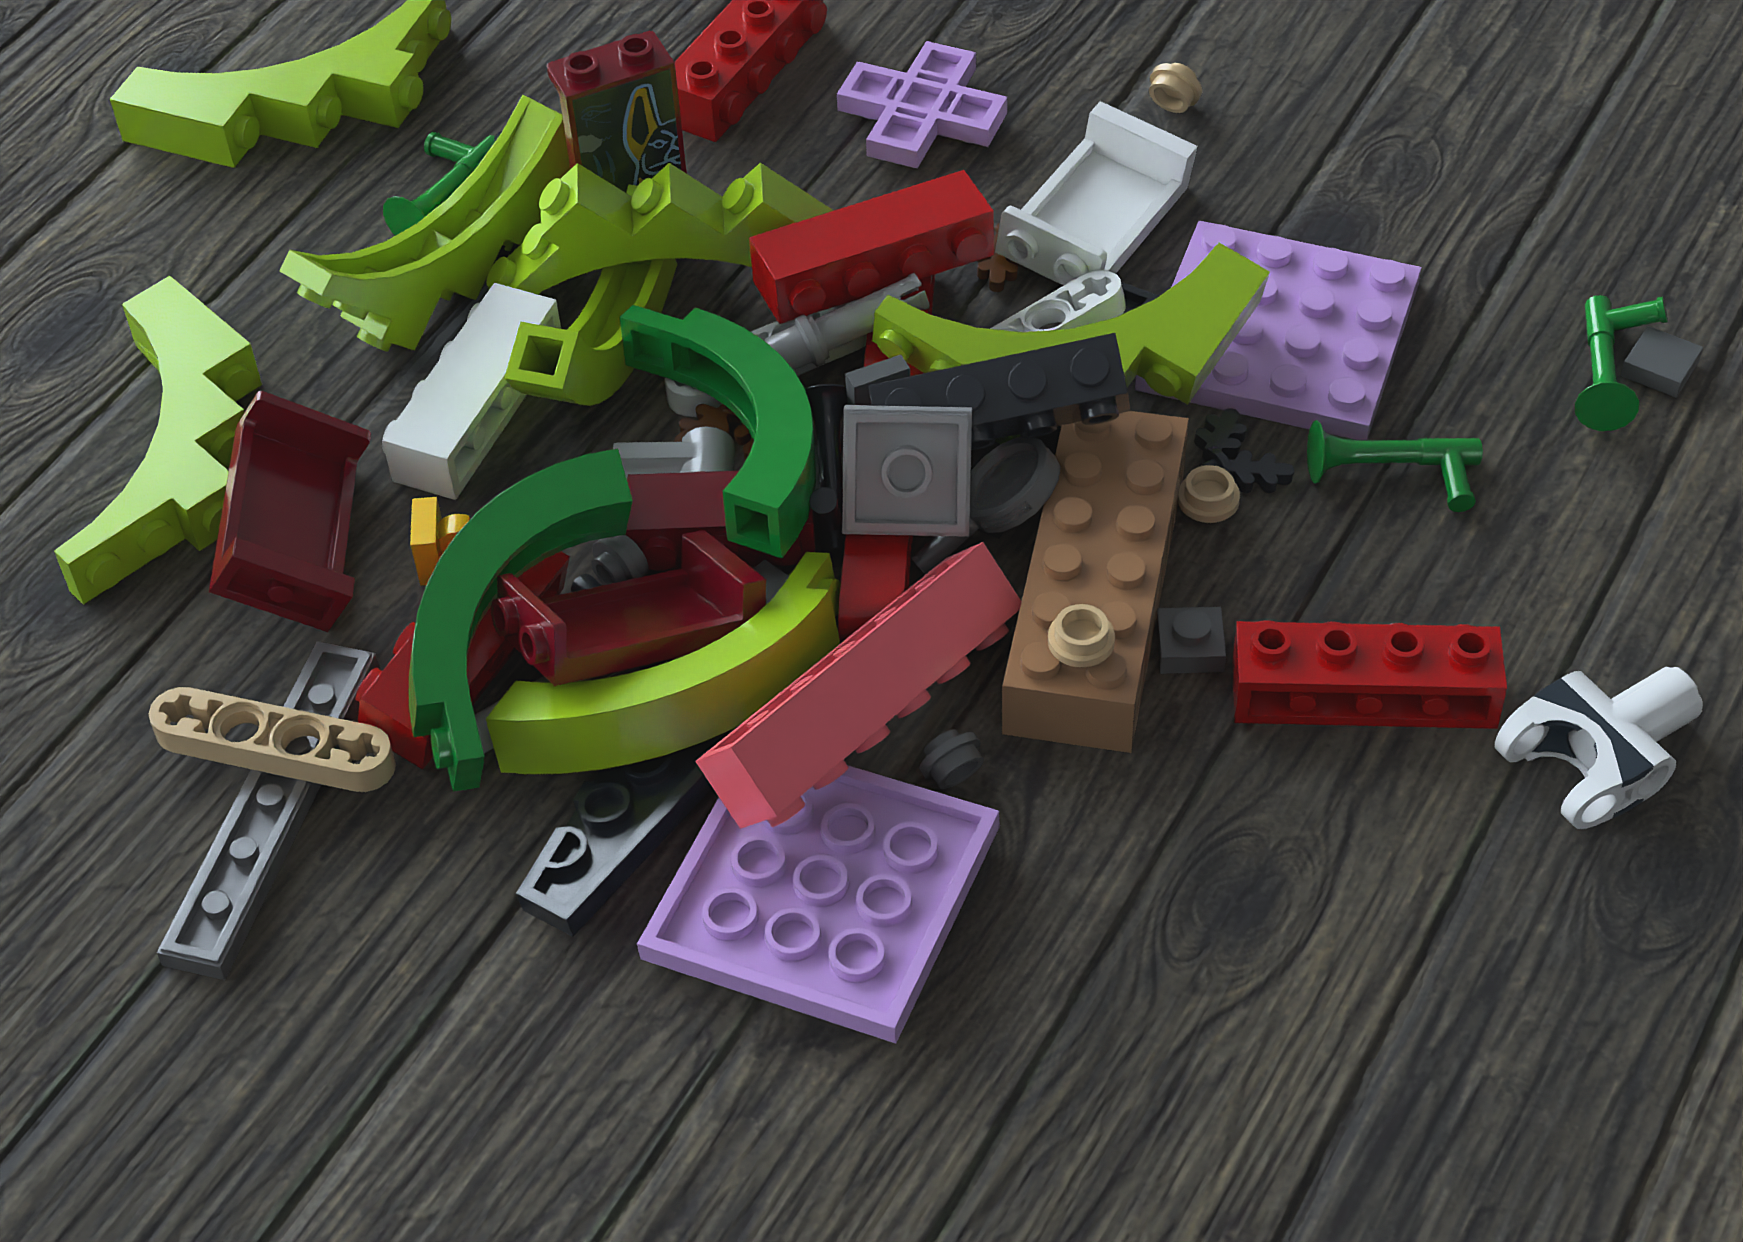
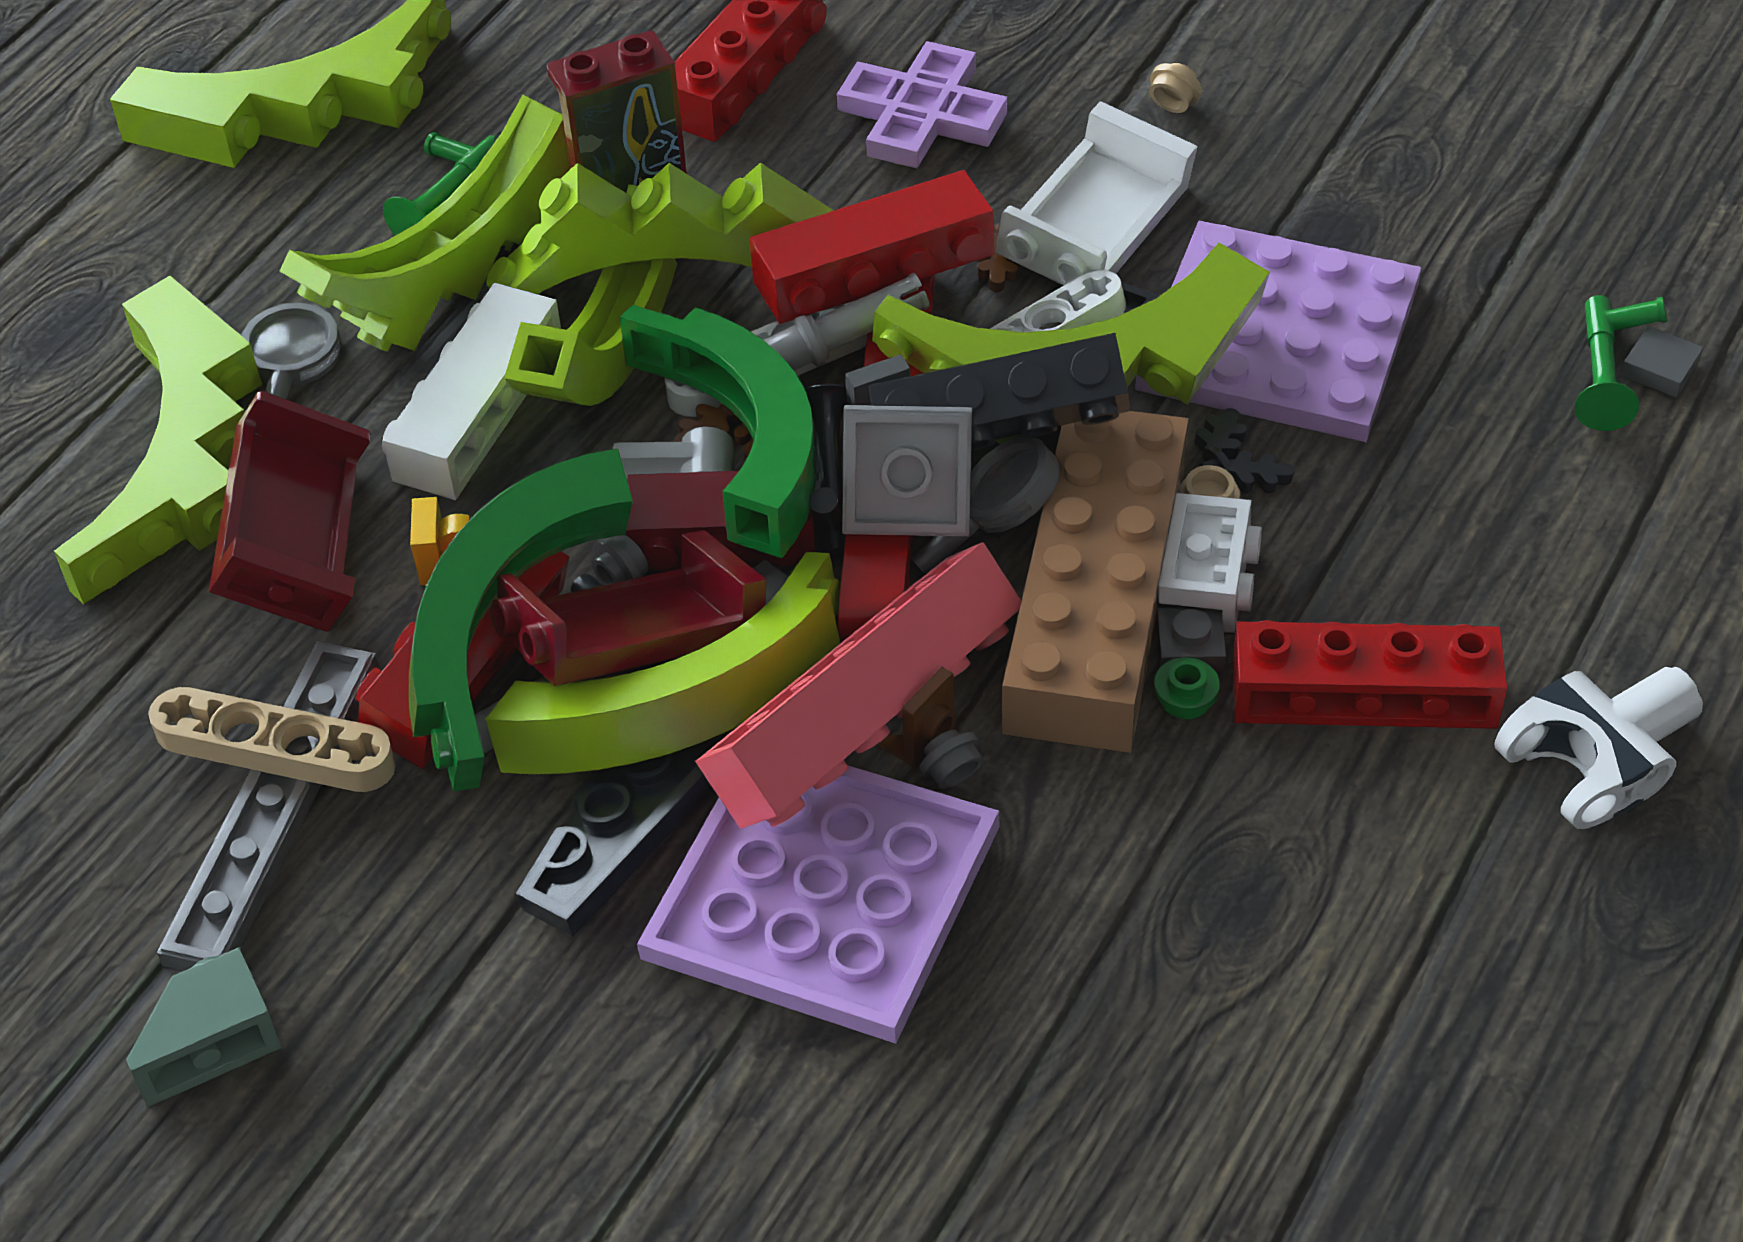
(202, 1028): none -> sand green slope
(293, 345): none -> piece
(924, 718): none -> reddish brown bracket
(1081, 636): tan plate -> none
(1182, 699): none -> green plate
(1209, 554): none -> white bracket
(1450, 453): green piece -> none

